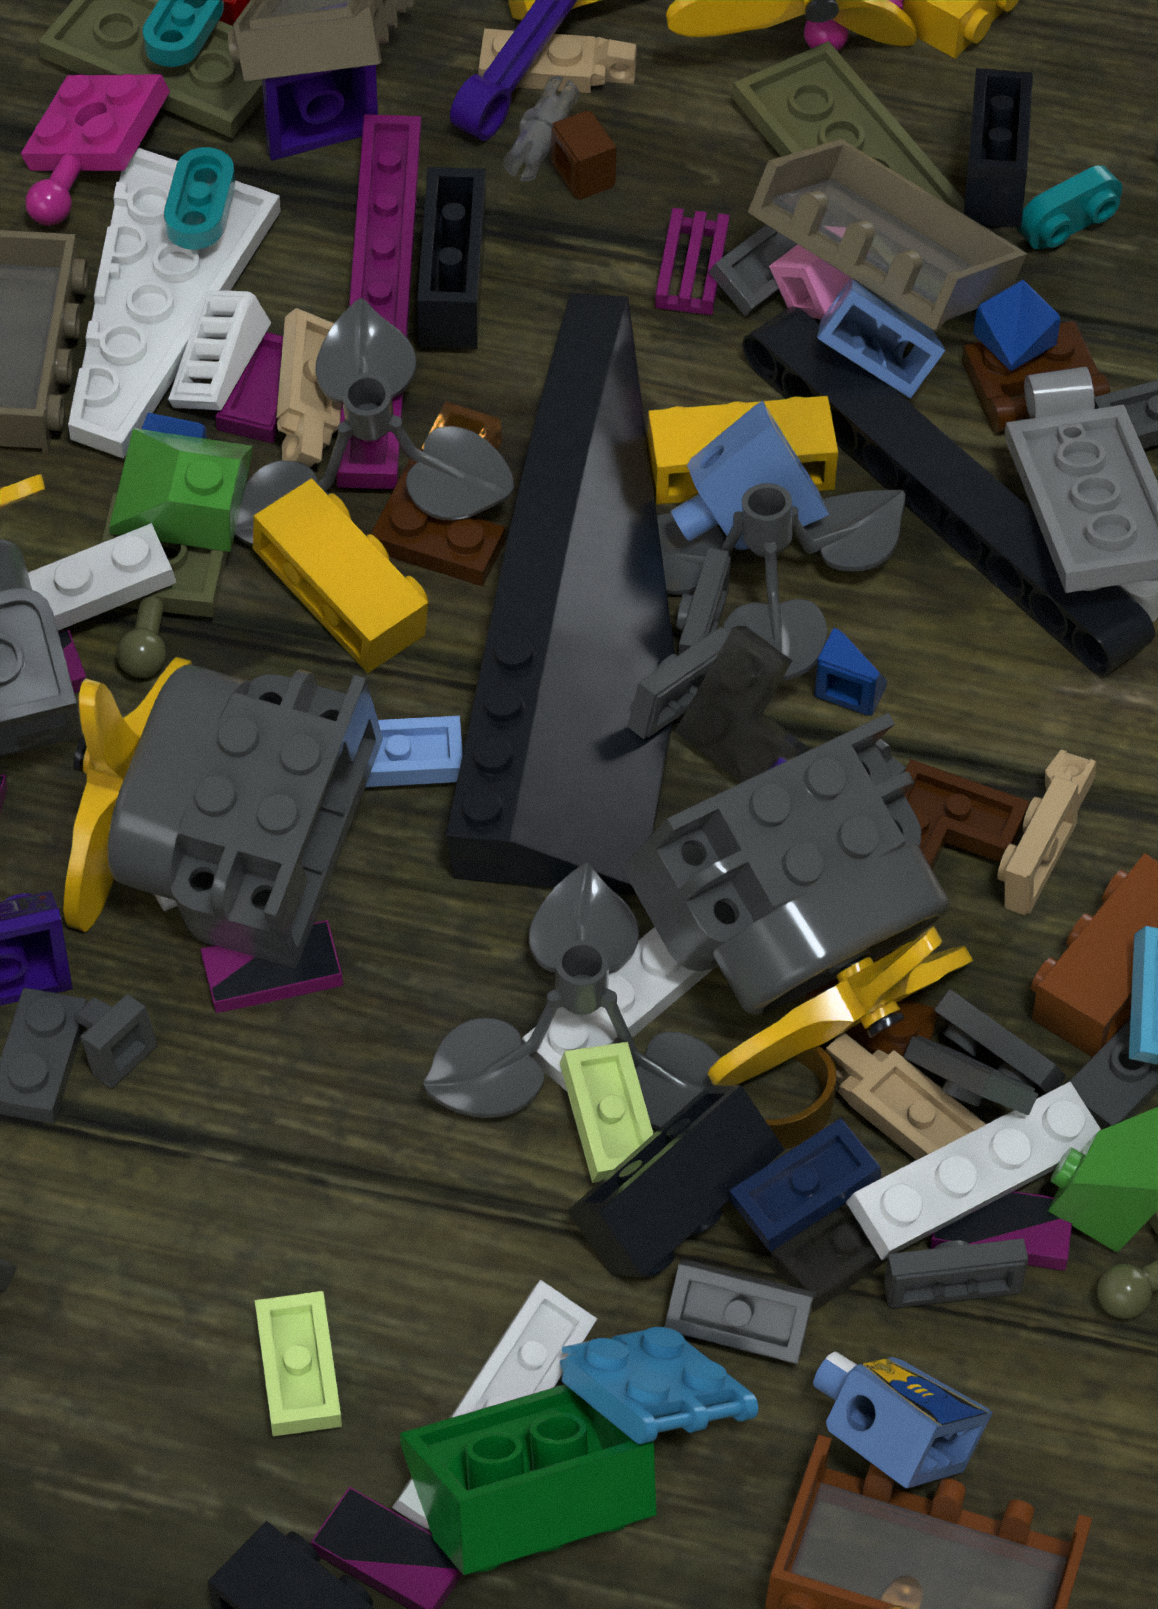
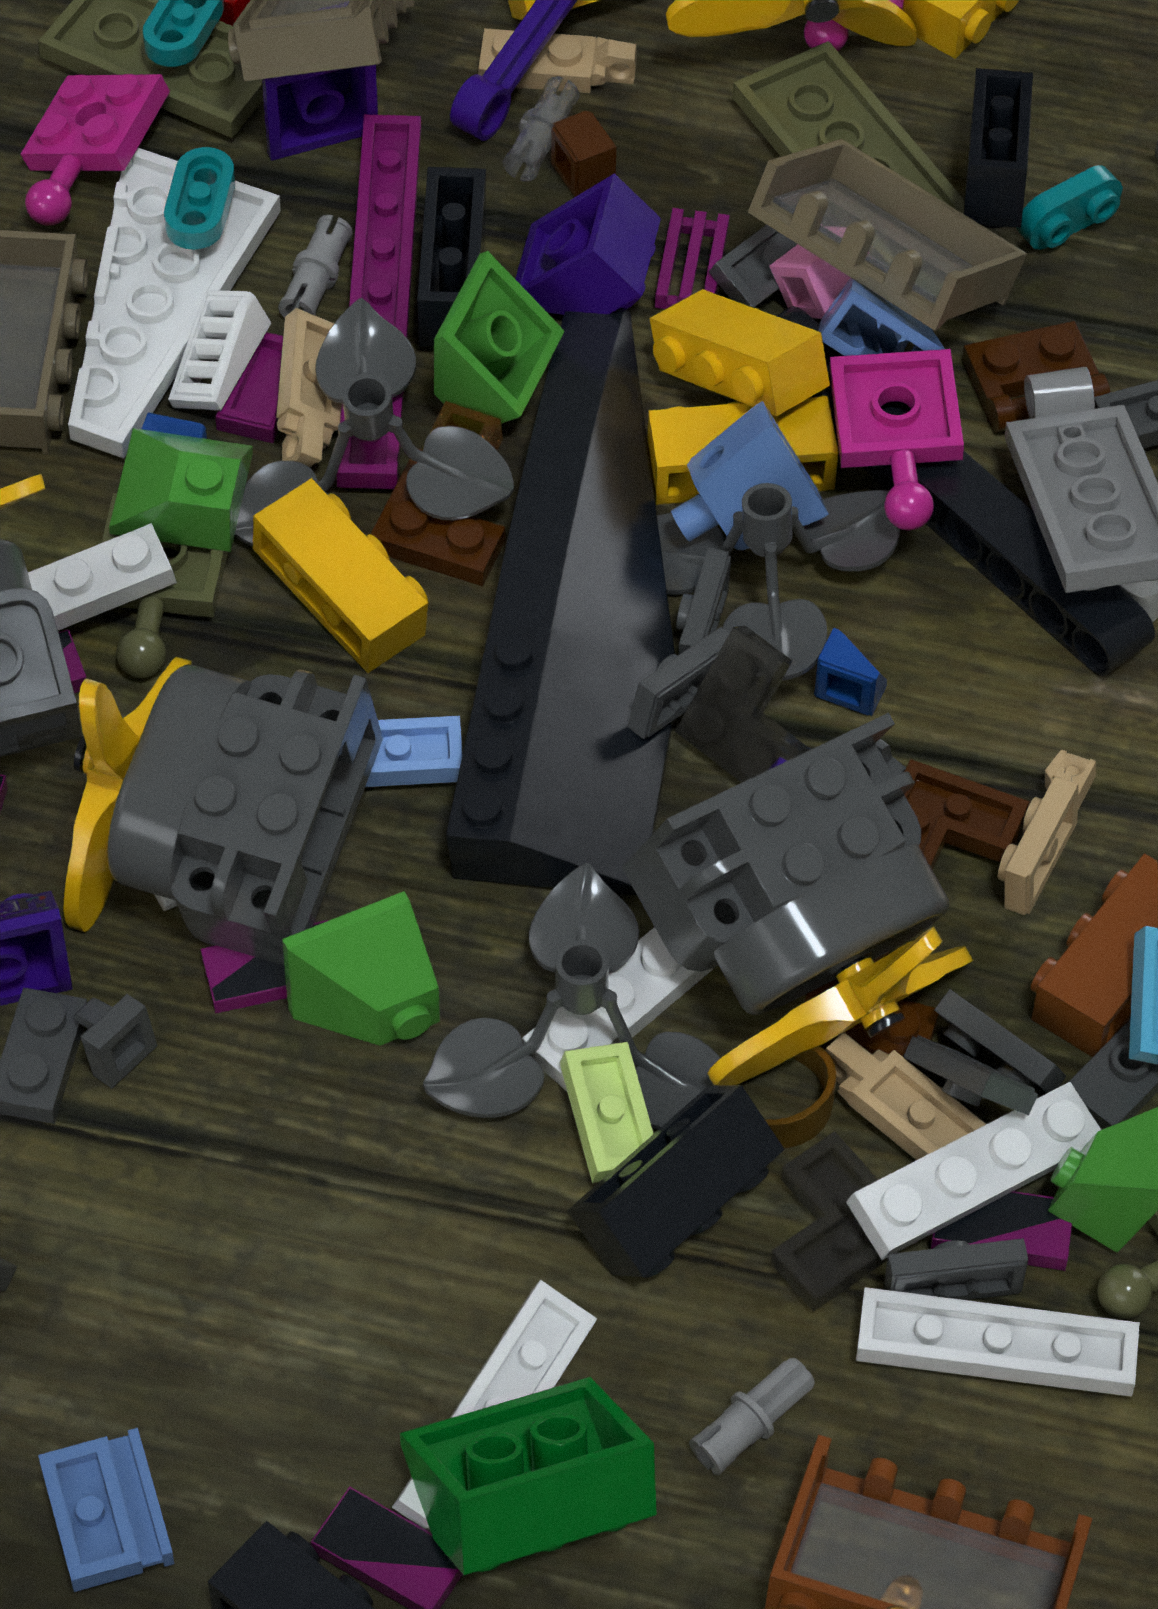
(105, 1510): none -> medium blue plate
(298, 1363): yellowish green plate -> none
(316, 266): none -> light grey pin
(363, 974): none -> bright green slope
(493, 344): none -> bright green slope
(590, 251): none -> dark purple slope
(654, 1383): dark azure plate -> none
(739, 351): none -> yellow brick
(740, 1311): dark grey plate -> none
(751, 1416): none -> light grey axle
(805, 1184): dark blue plate -> none
(876, 438): none -> dark pink plate
(901, 1418): medium blue torso -> none
(998, 1341): none -> white plate
(1017, 325): blue slope -> none

